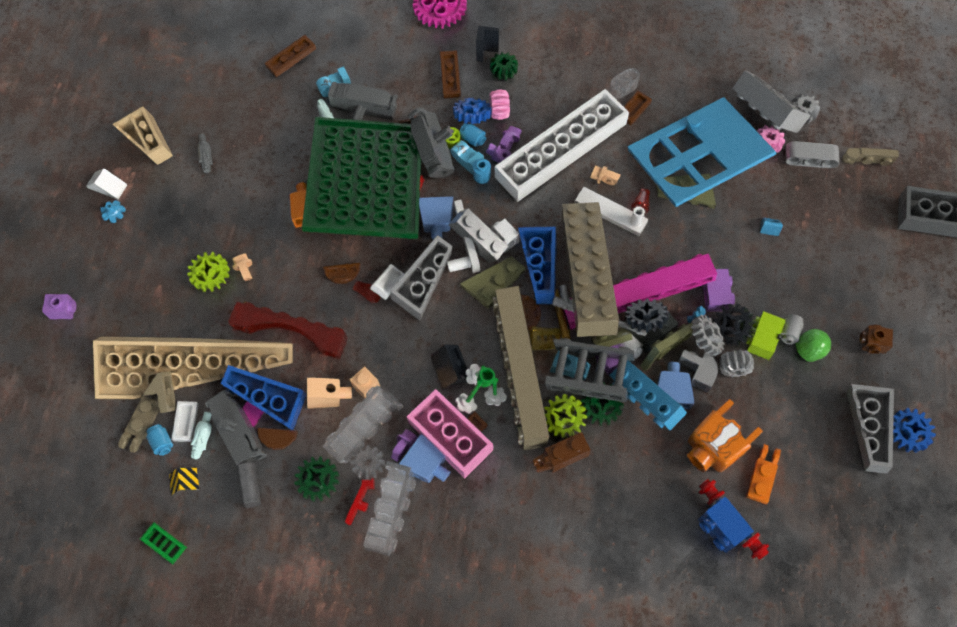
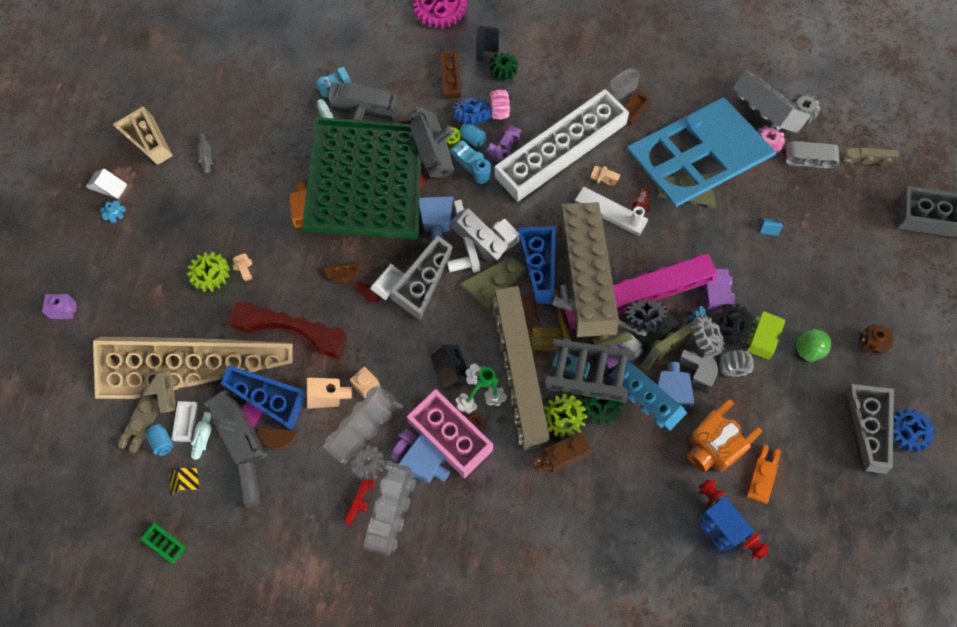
(290, 56): reddish brown plate -> none
(327, 471): dark green gear -> none
(792, 329): light grey brick -> none

